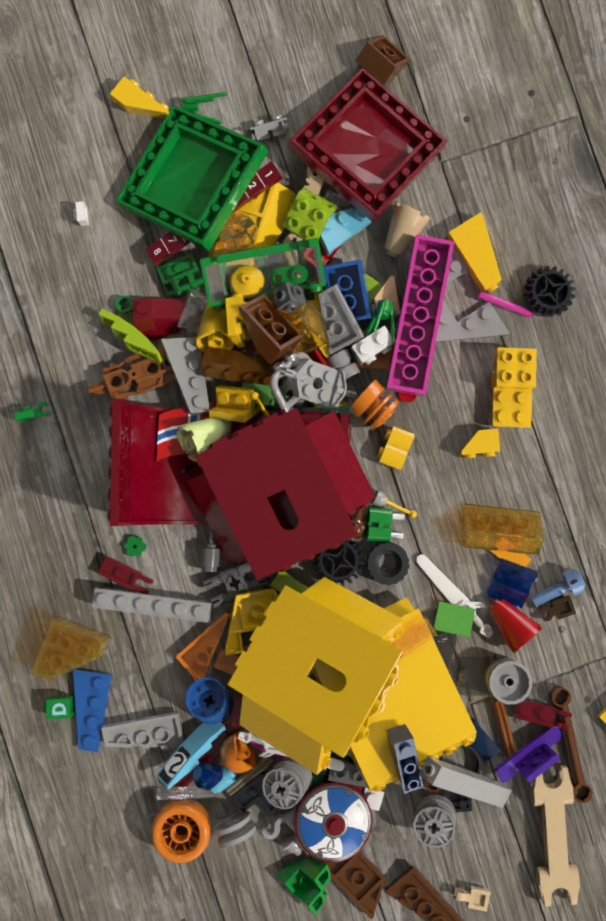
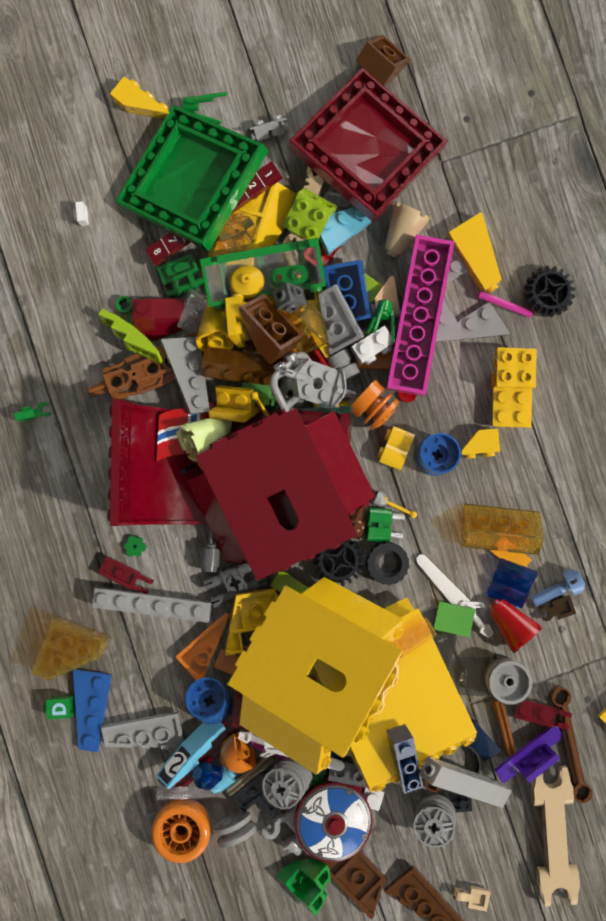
(447, 450): none -> blue wheel

